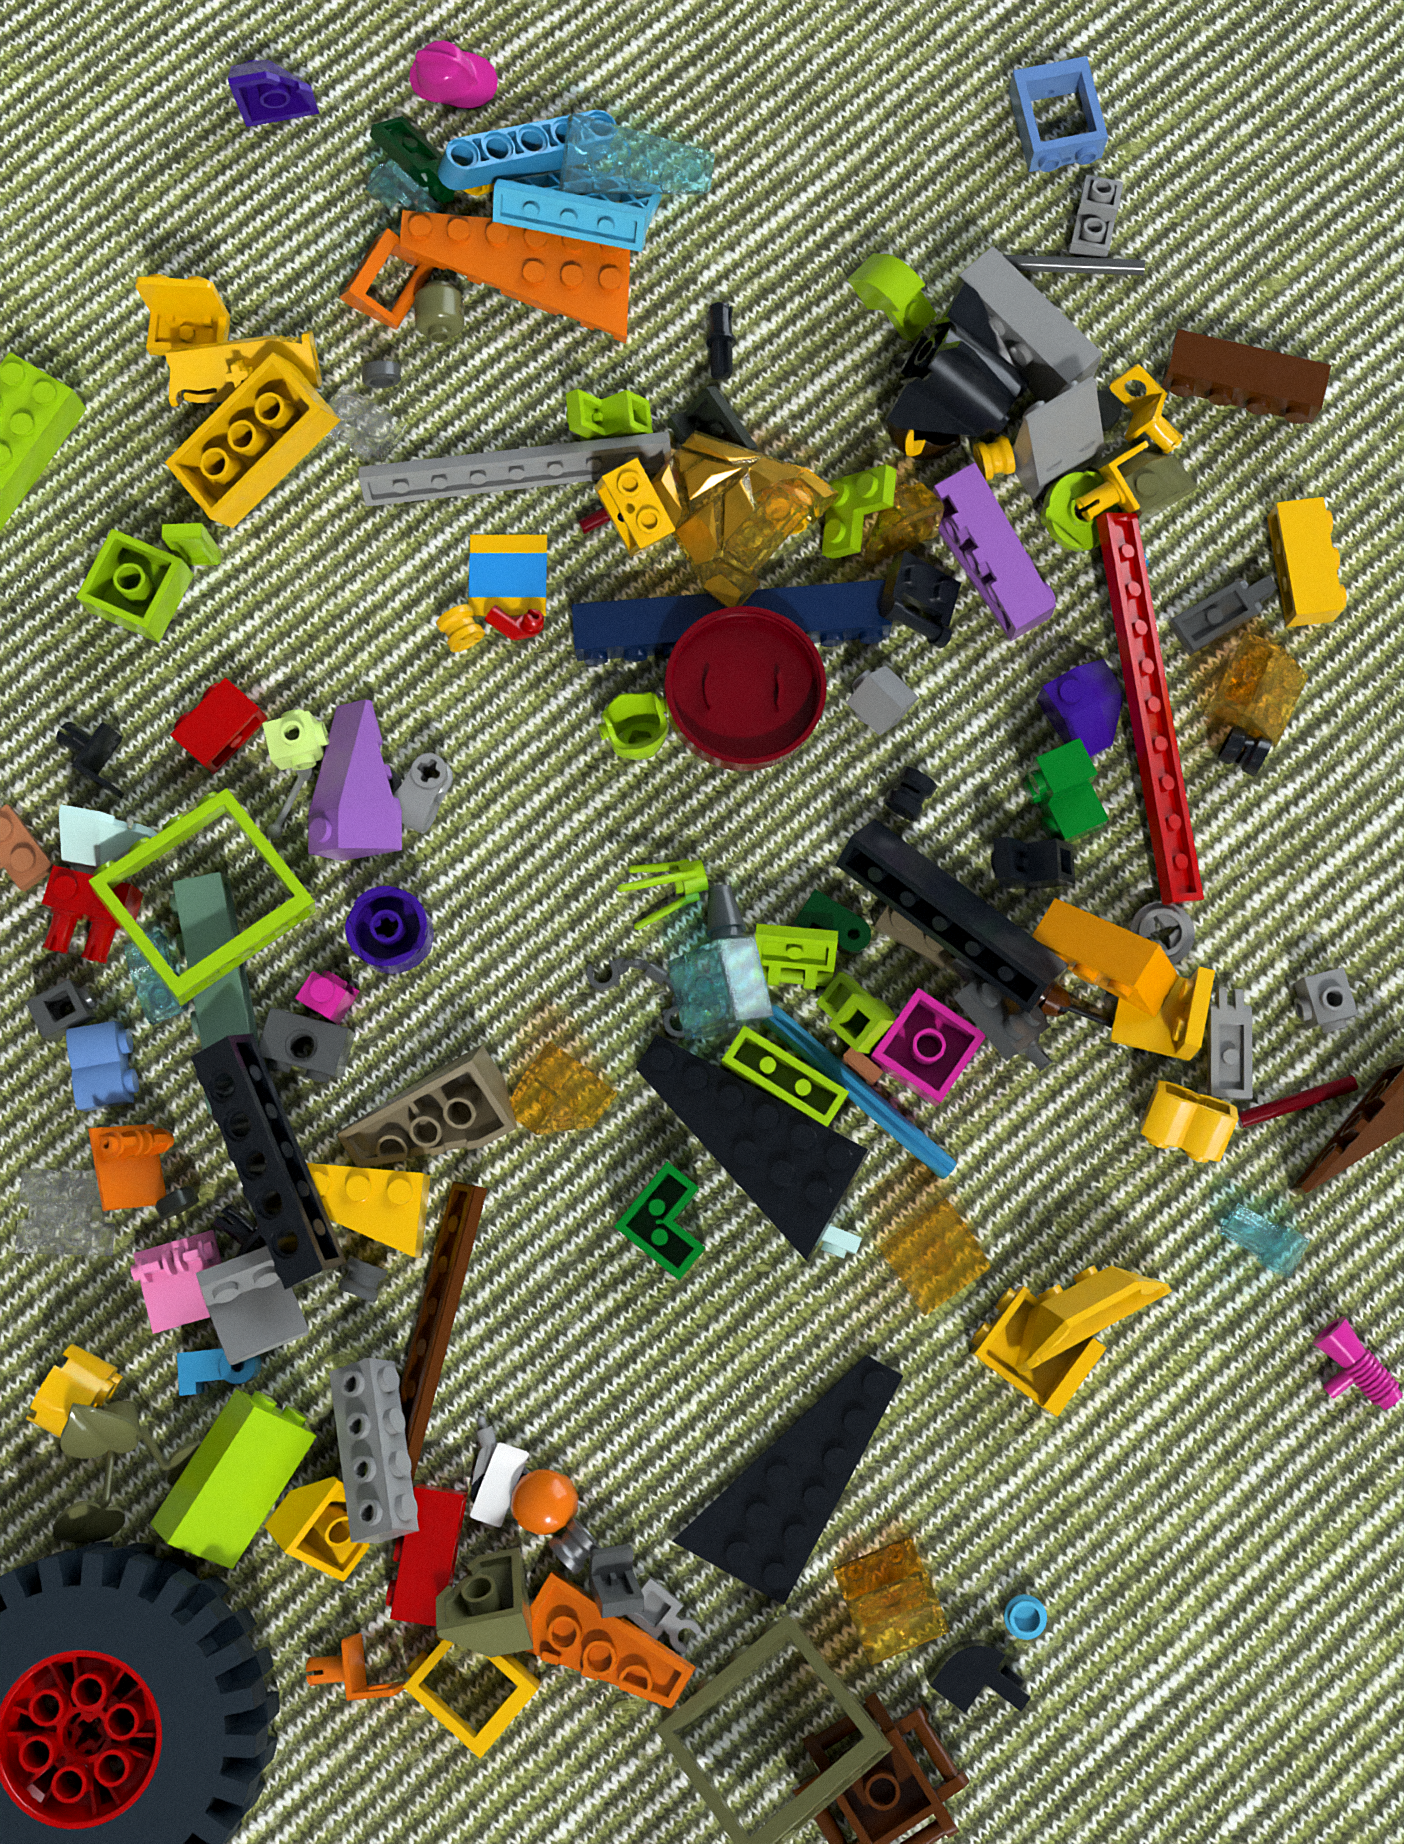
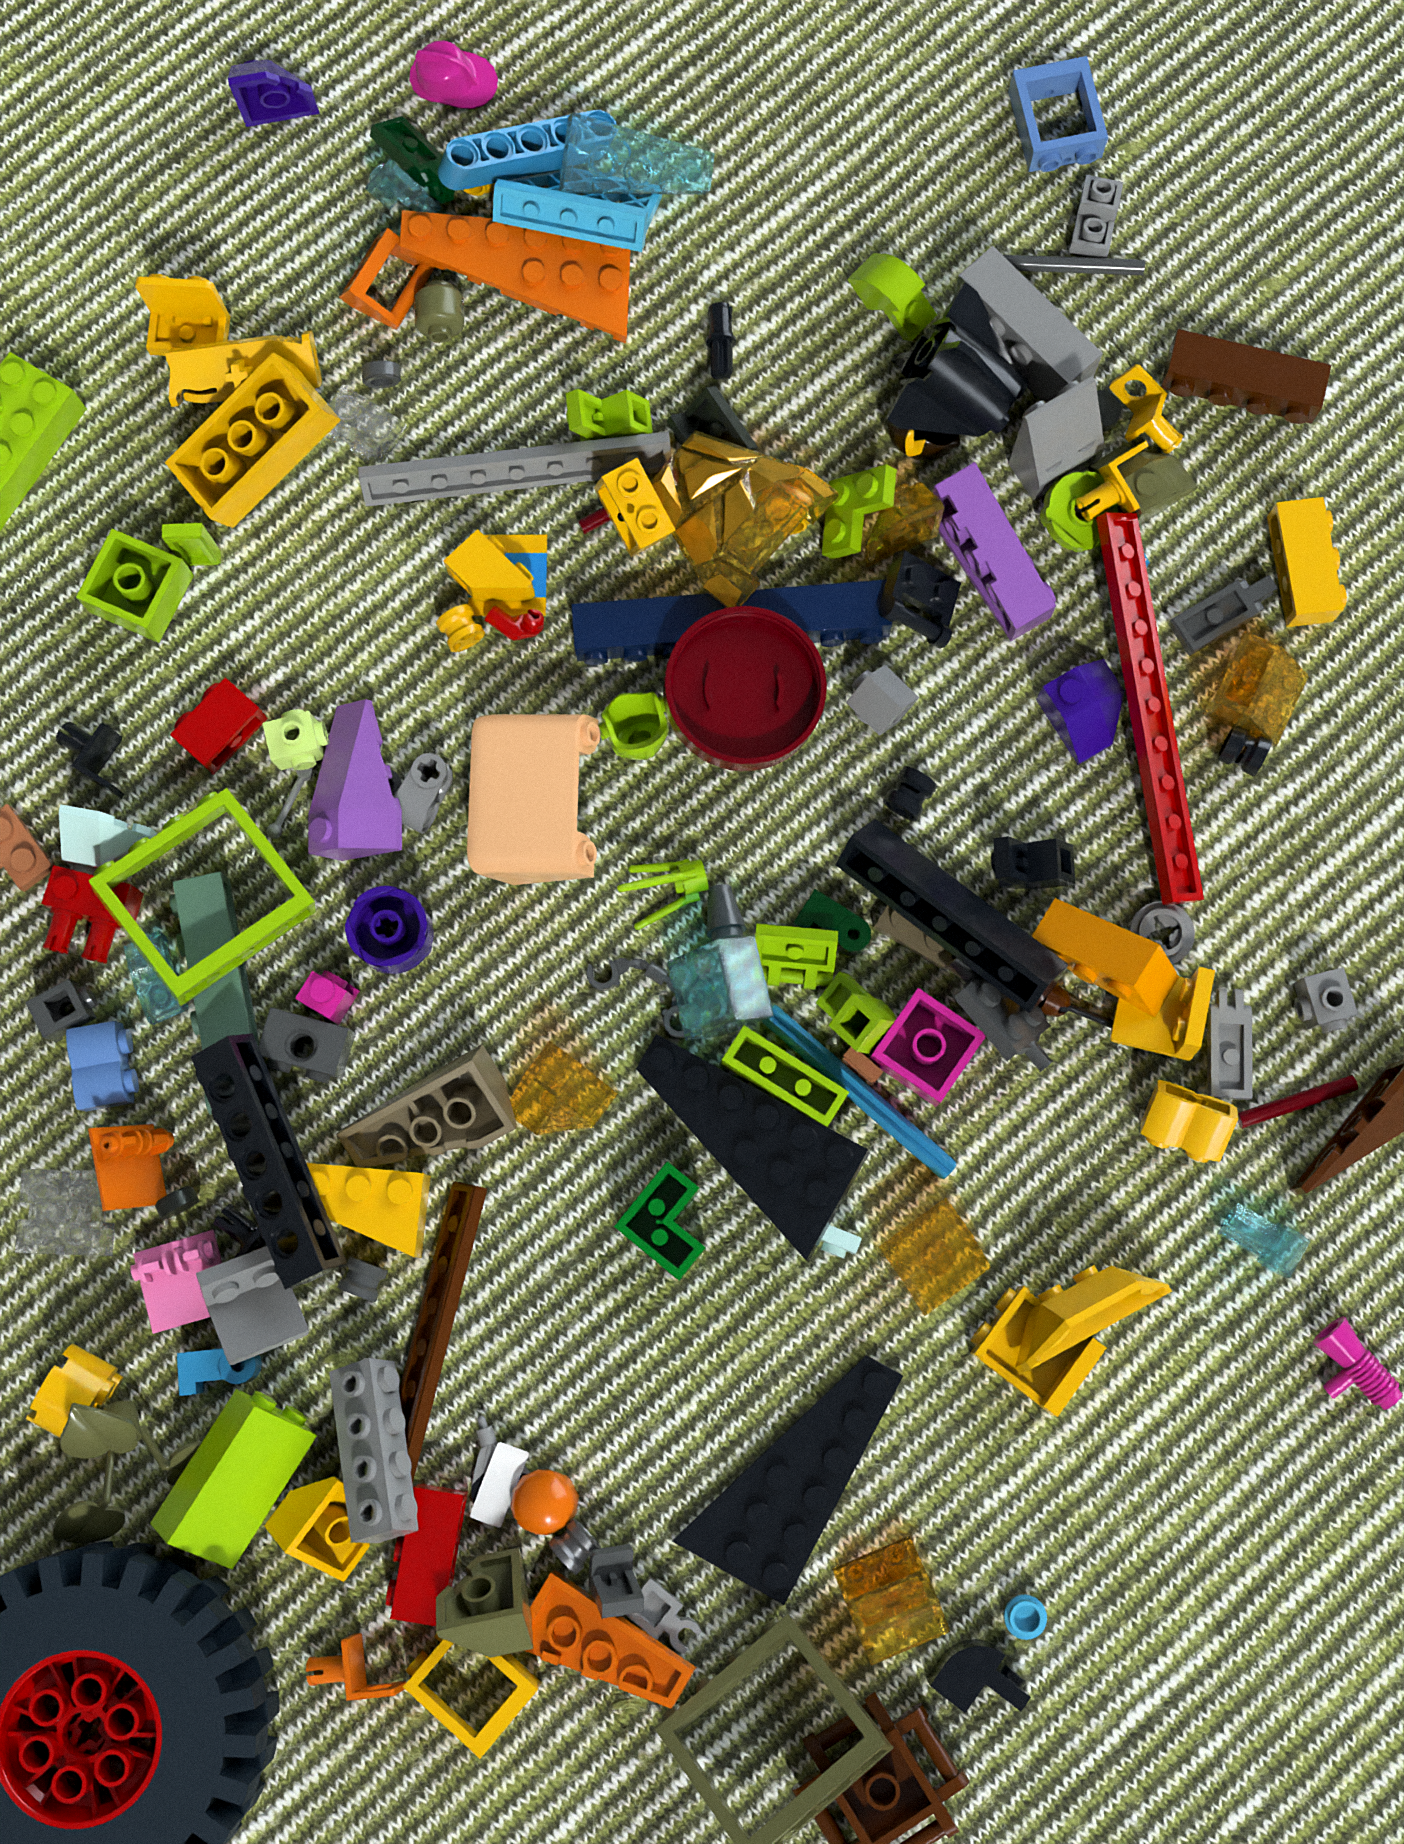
(487, 573): none -> yellow slope
(528, 797): none -> light nougat windscreen
(994, 457): yellow wheel -> none
(1064, 792): green brick -> none

